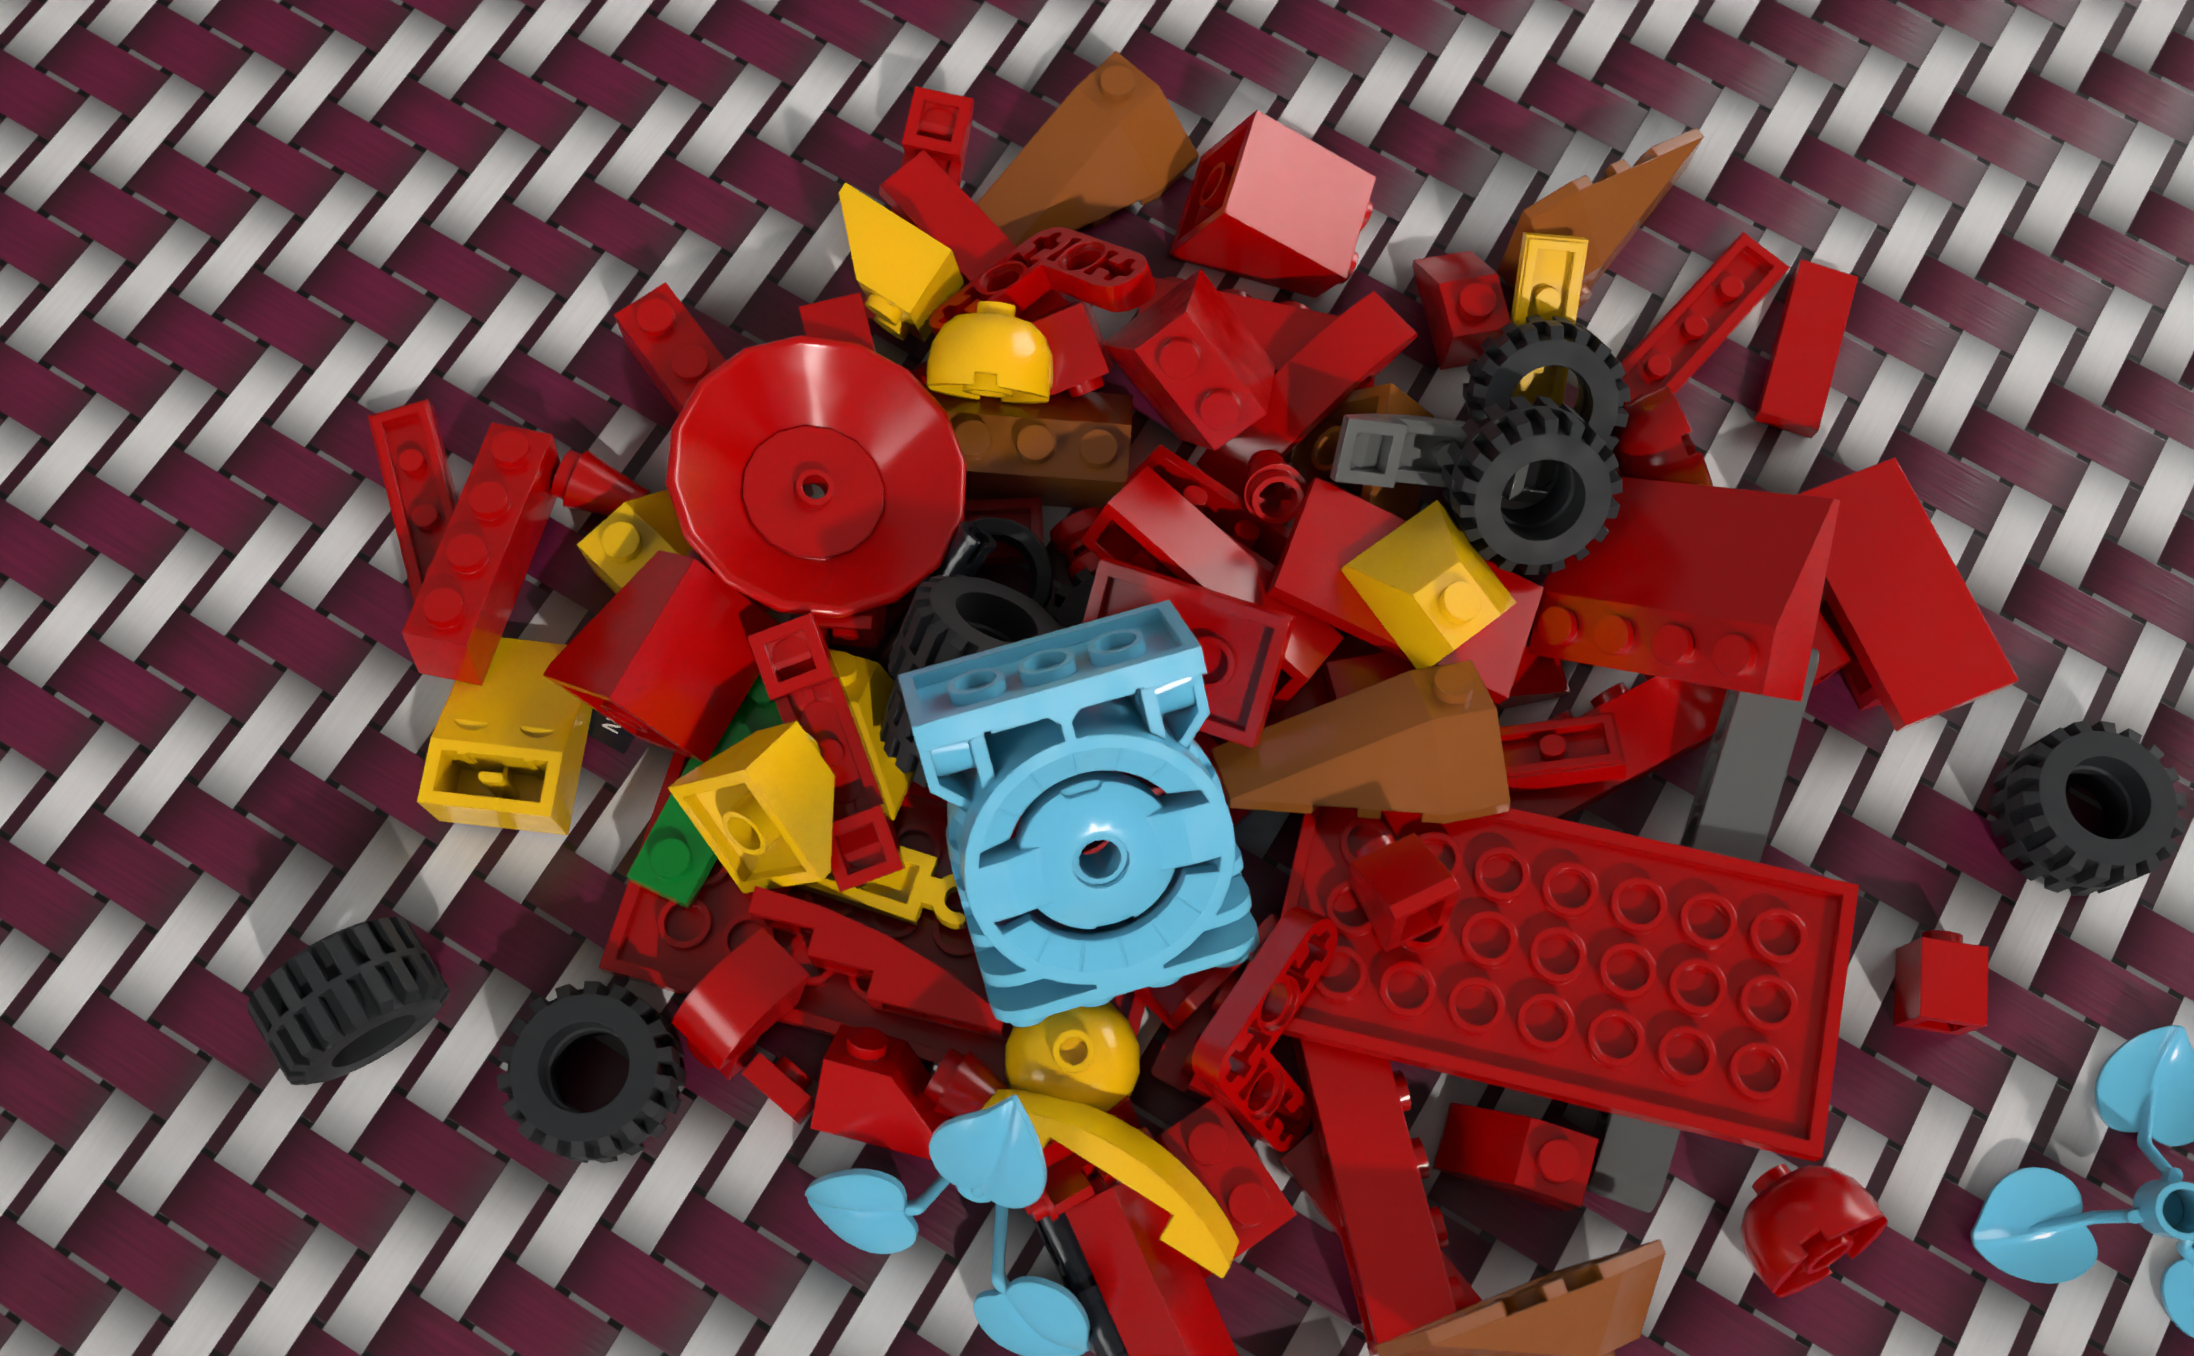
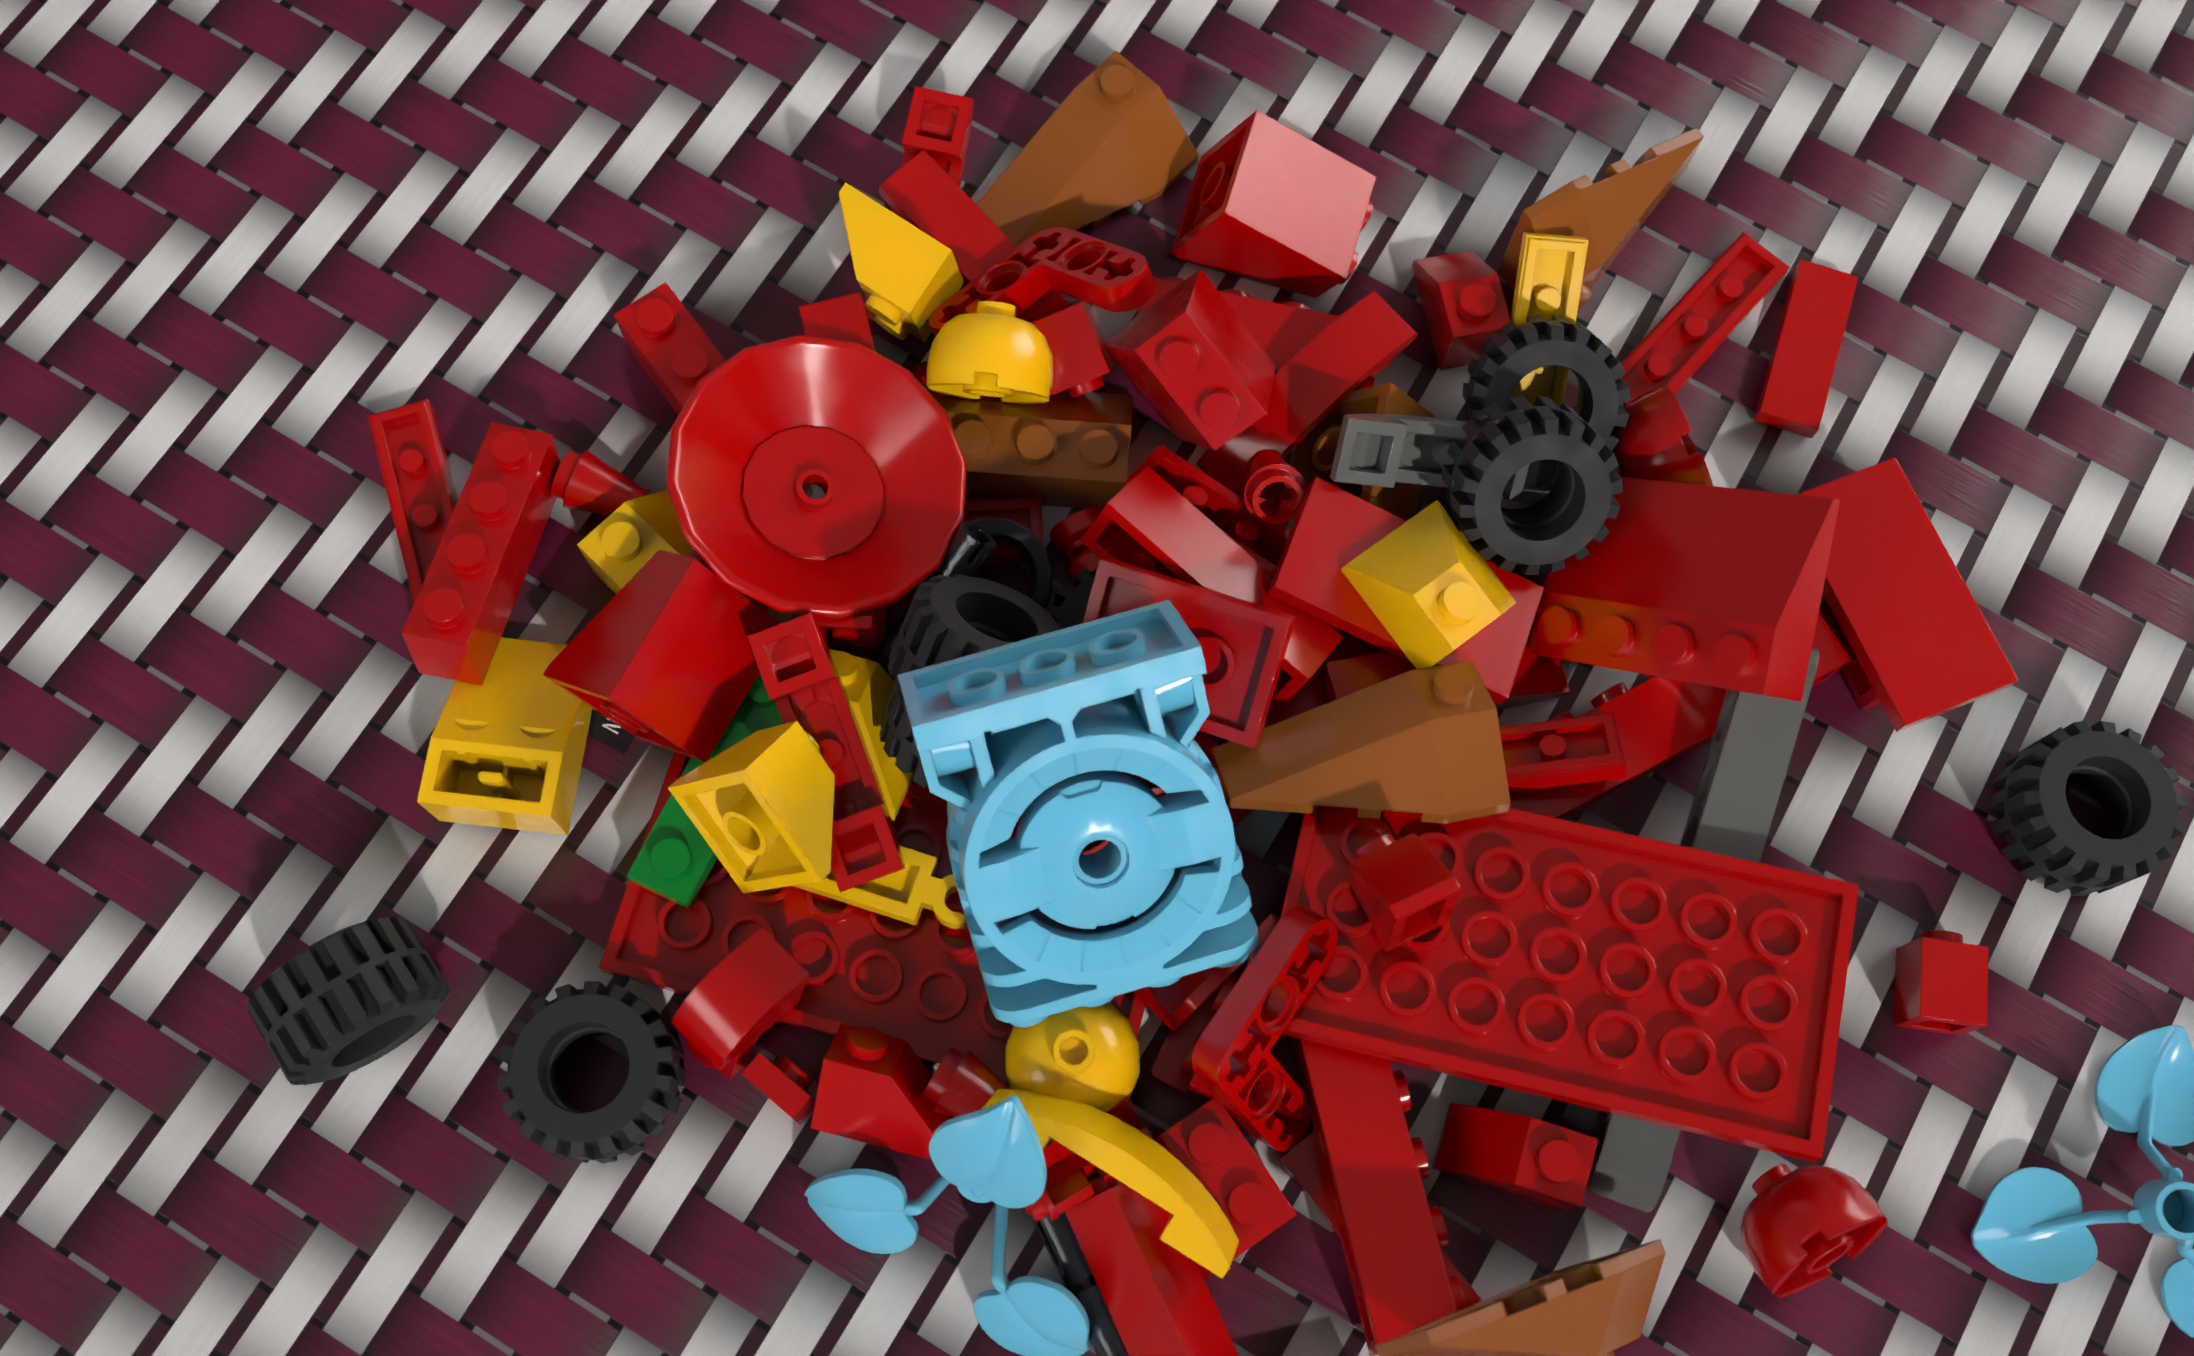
(899, 976): red slope -> none

